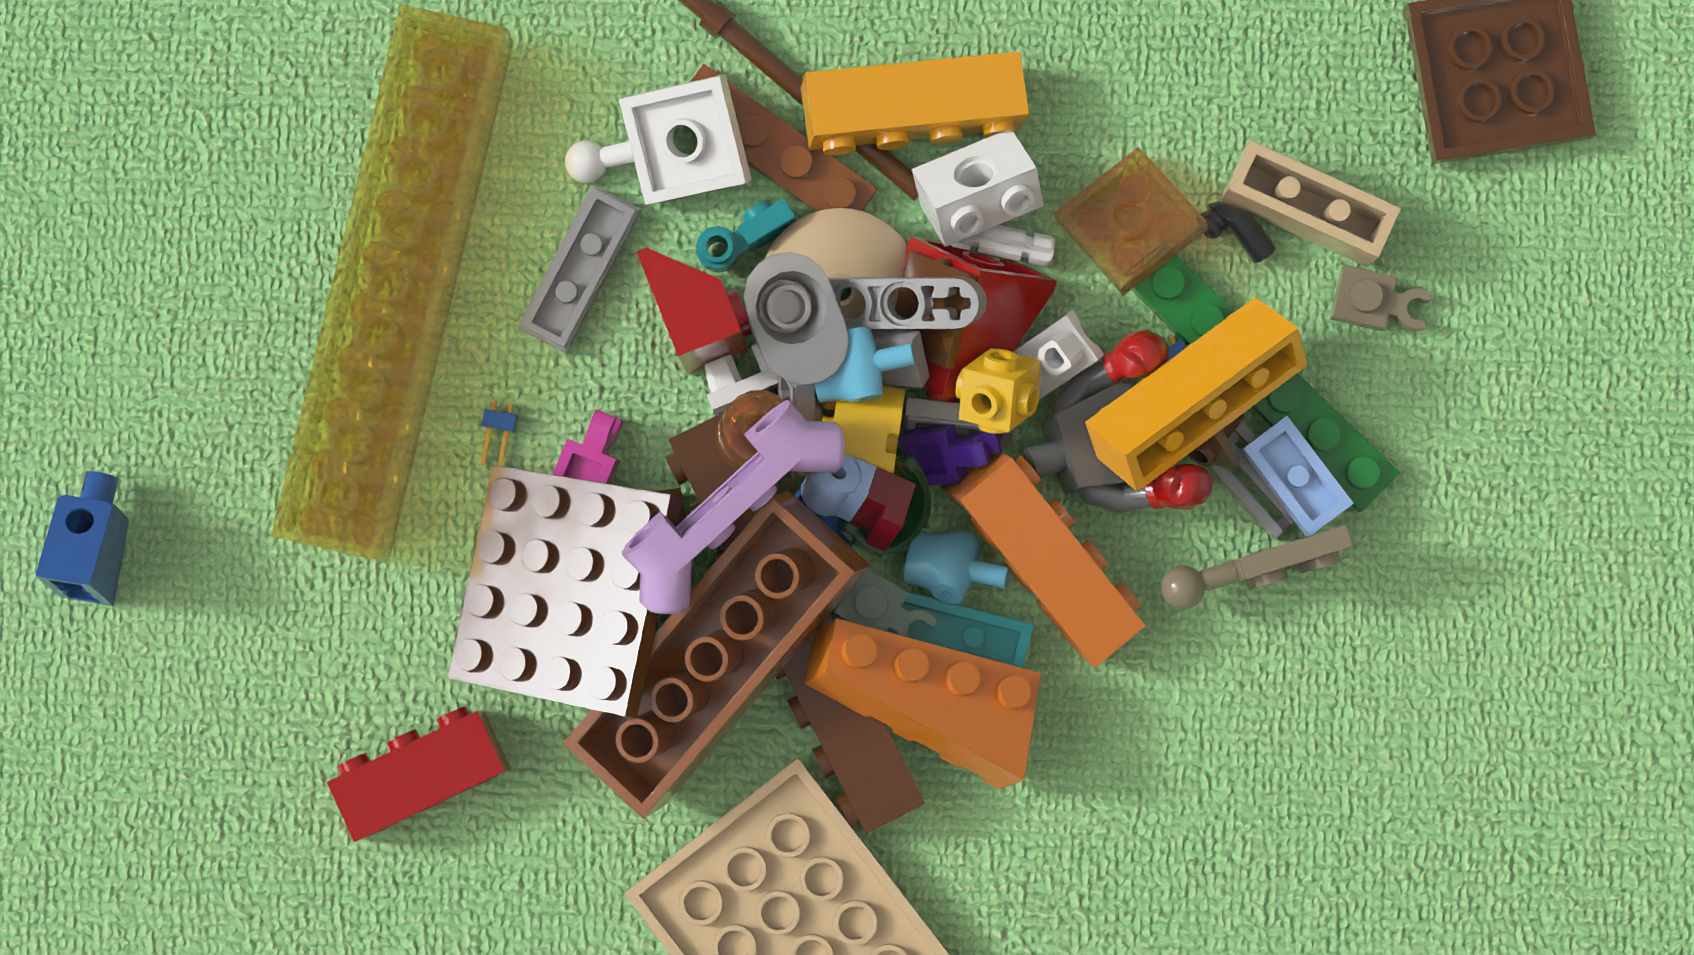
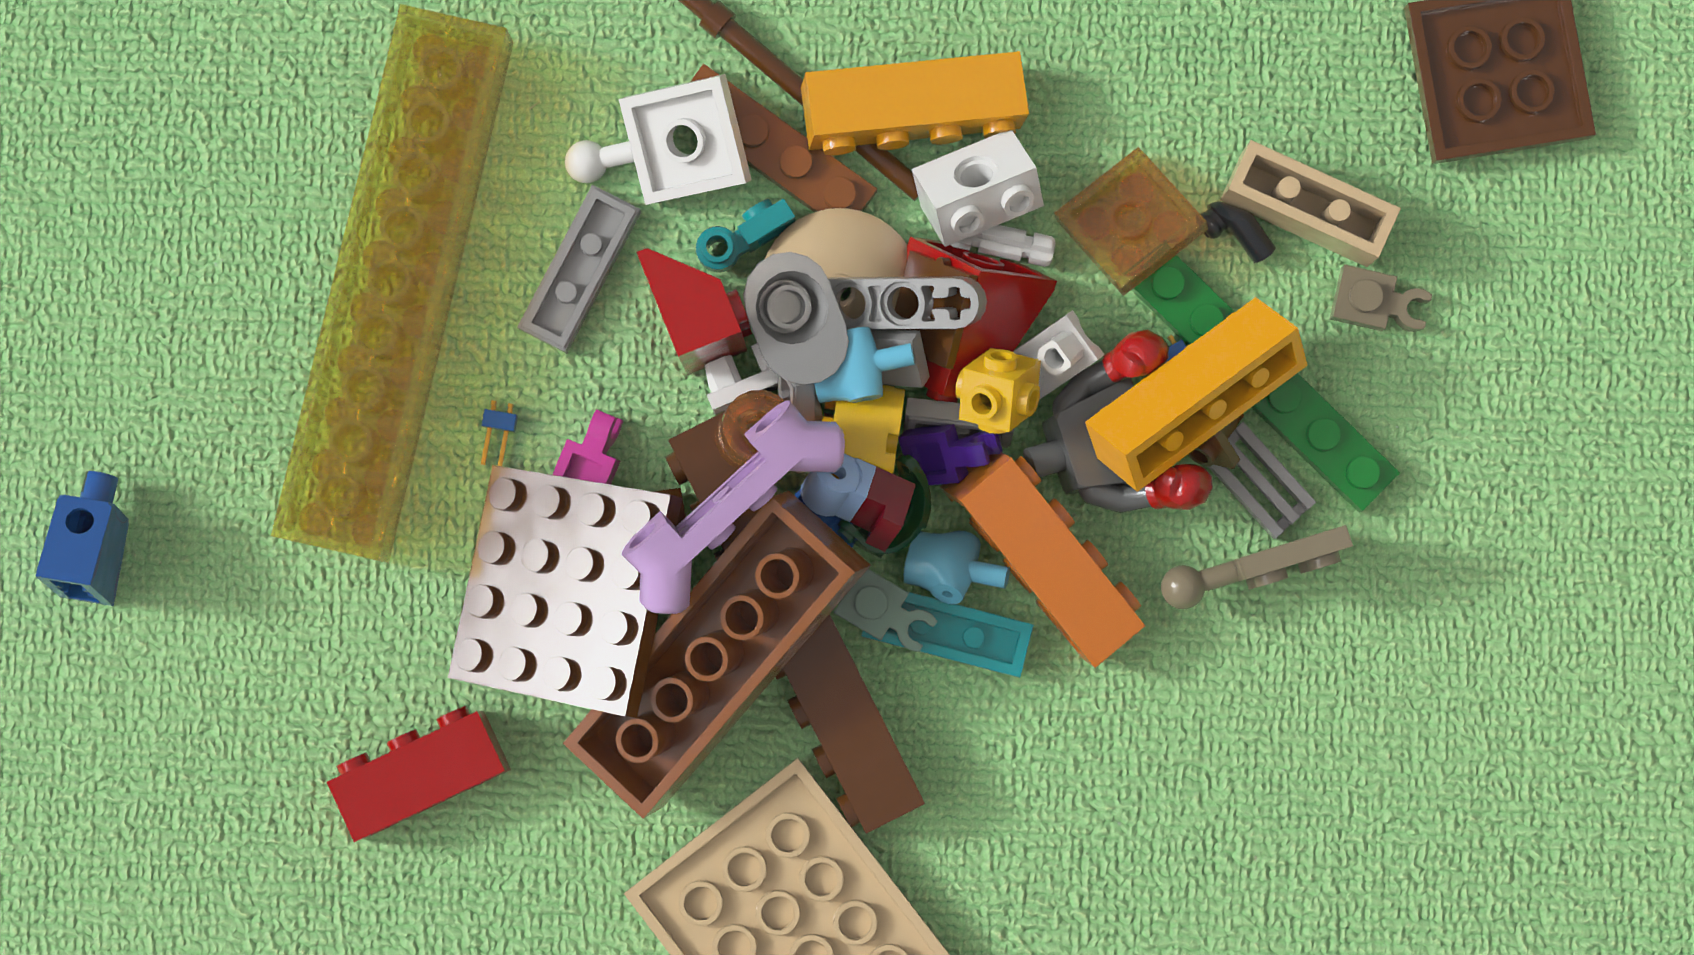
(946, 699): orange wedge -> none
(1297, 476): light blue plate -> none

